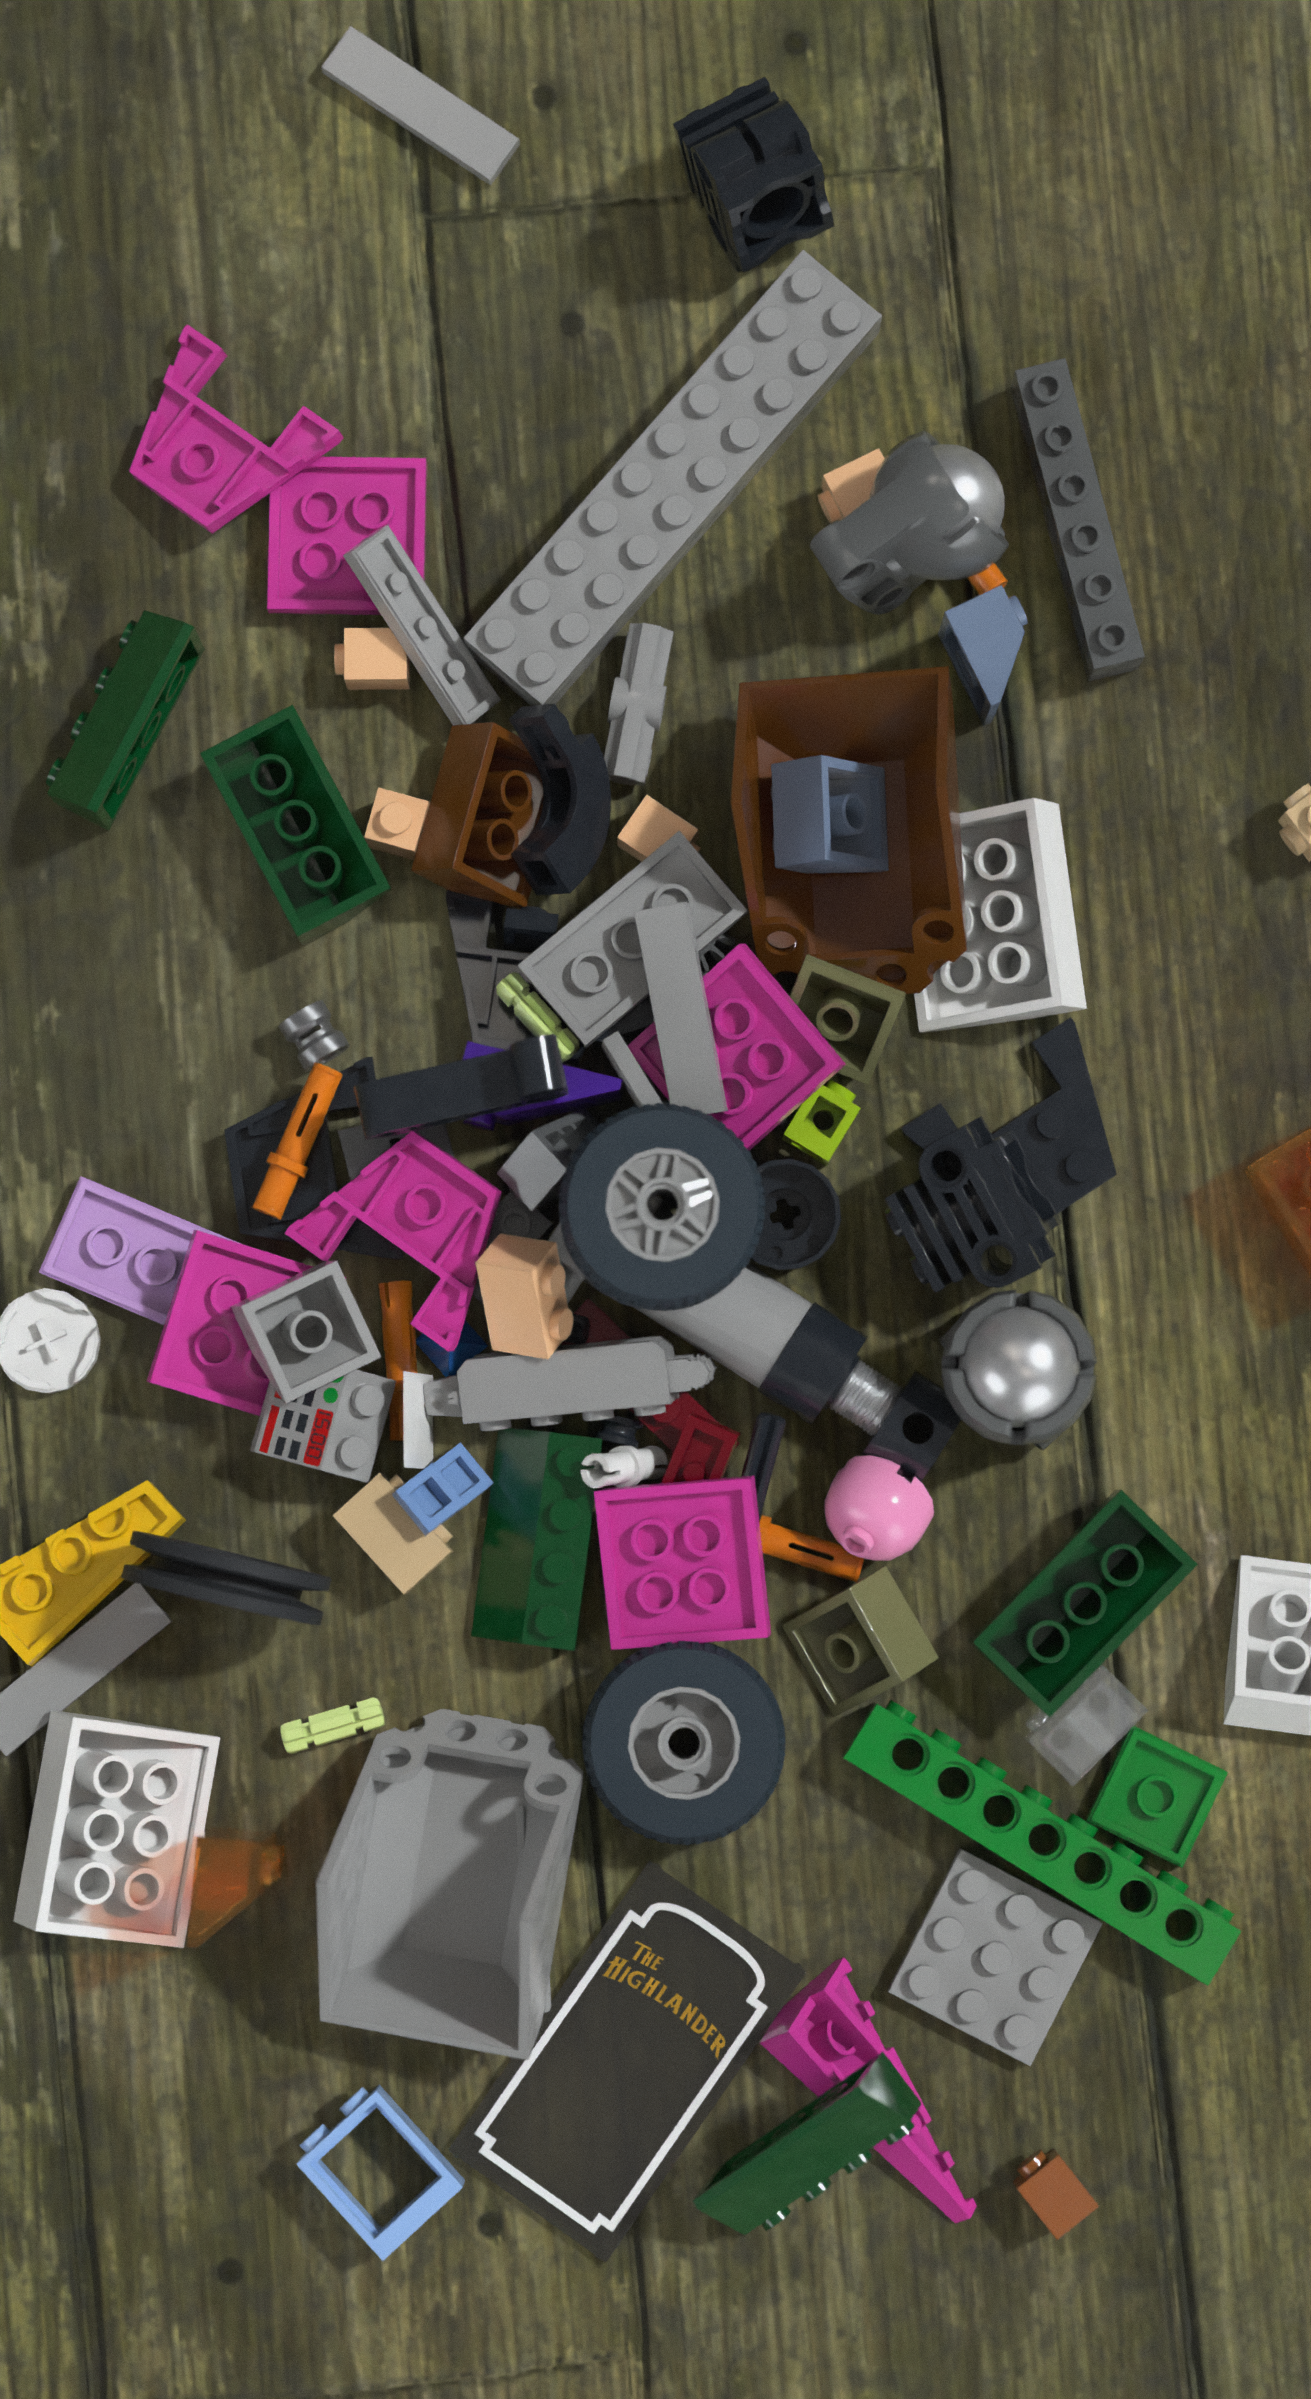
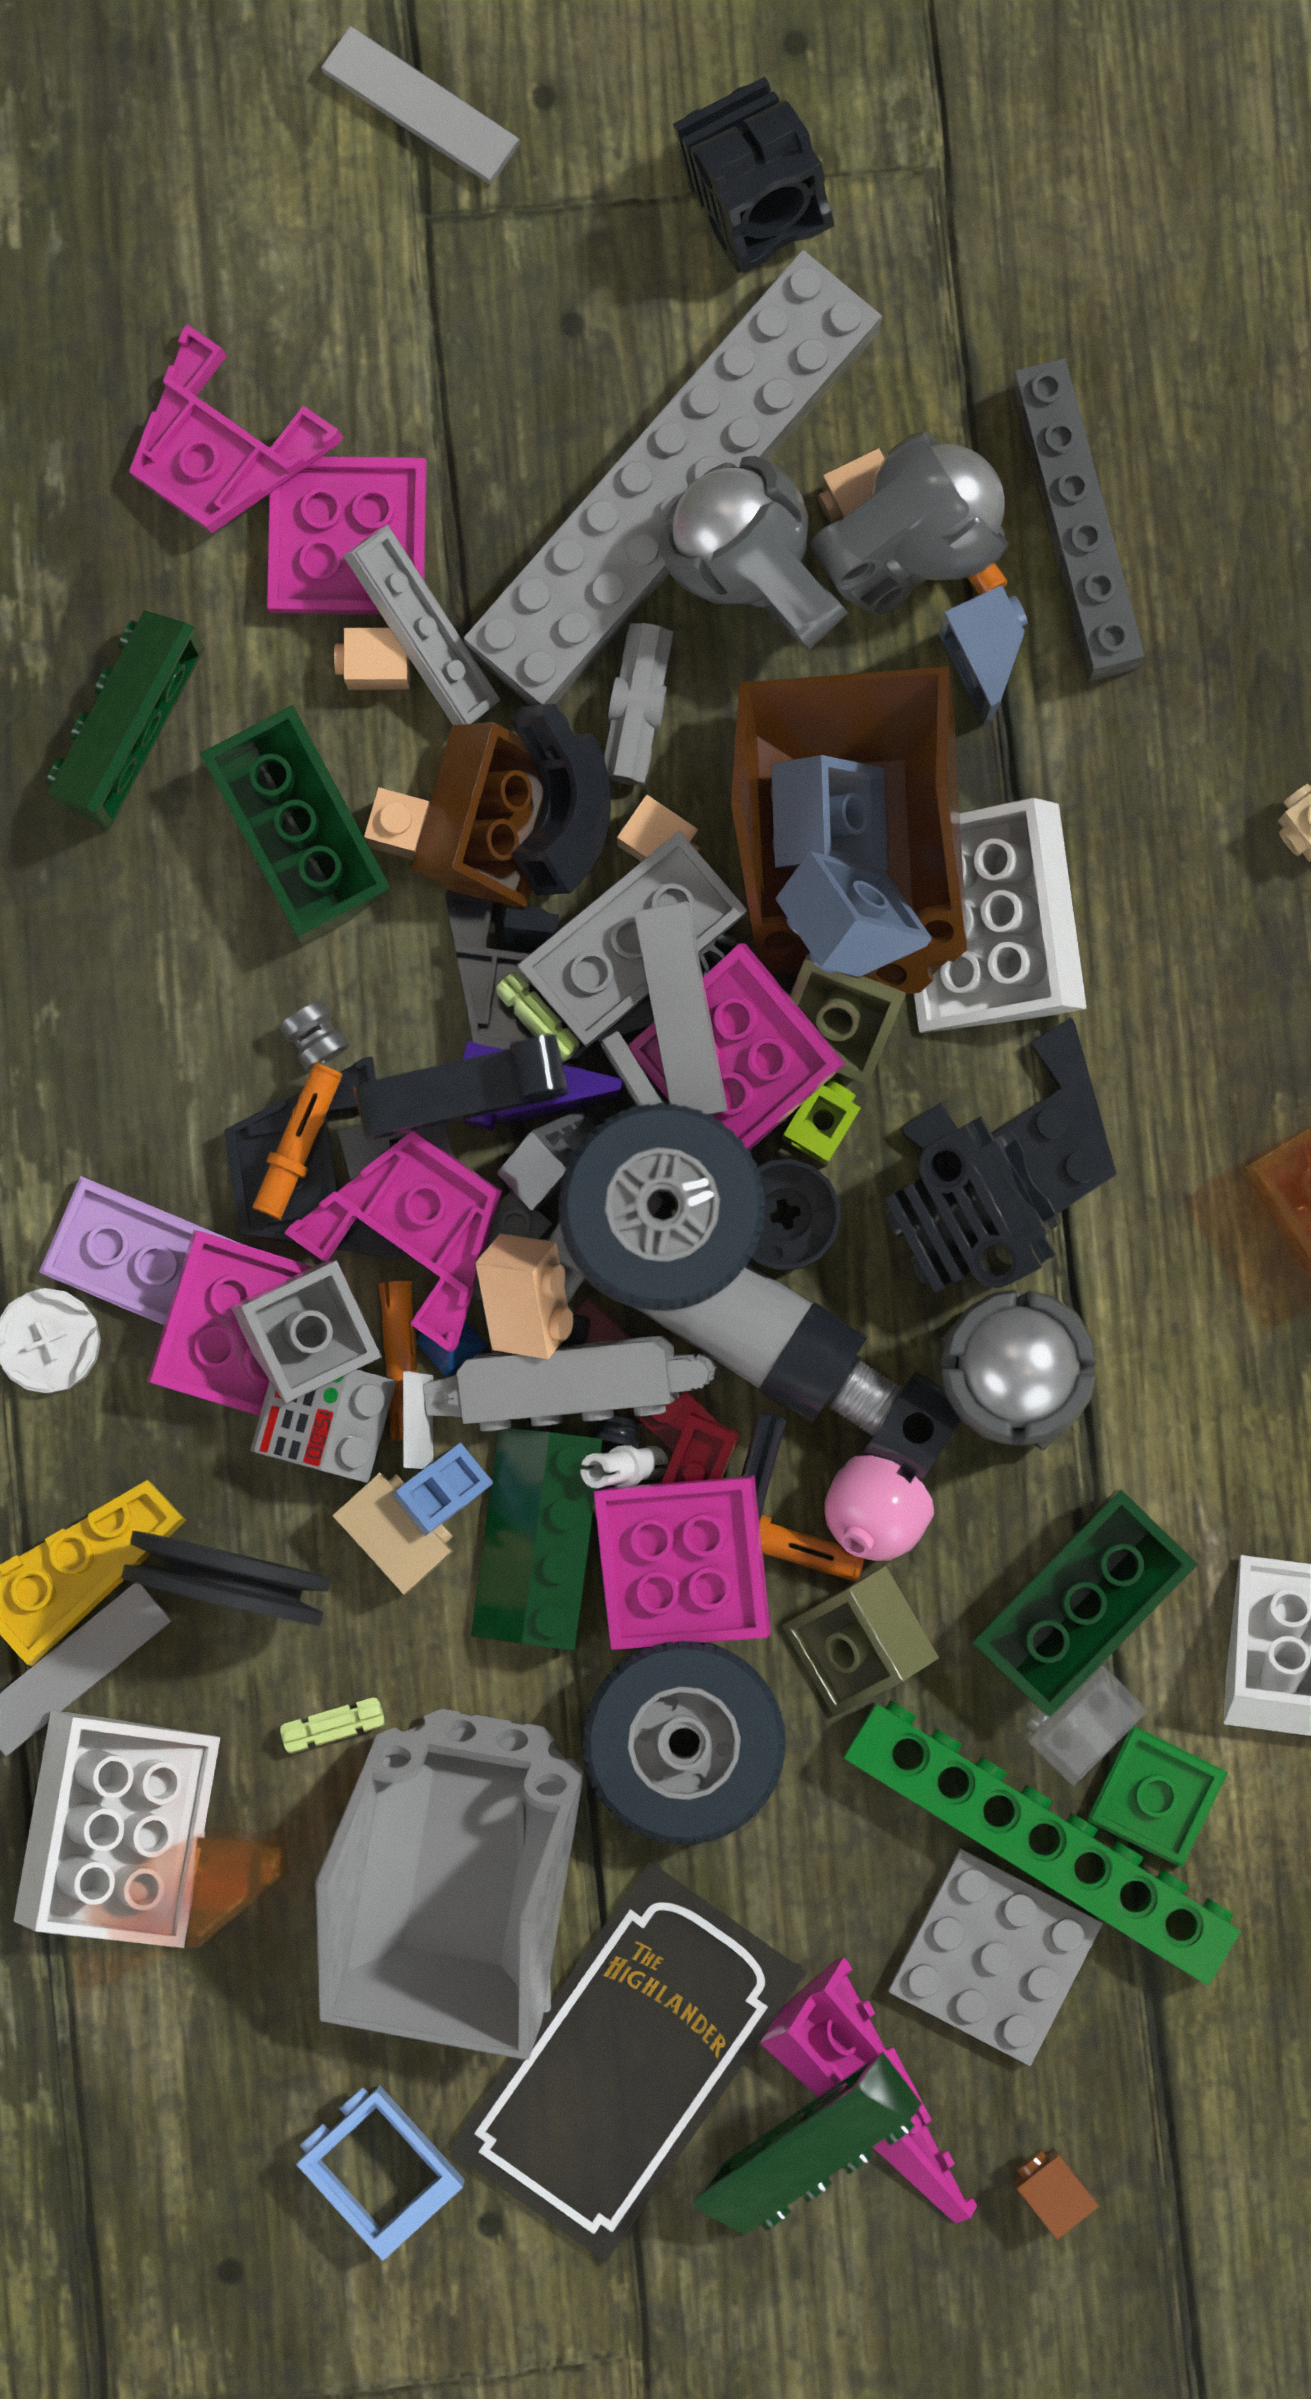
(744, 541): none -> dark grey piece
(849, 915): none -> sand blue slope

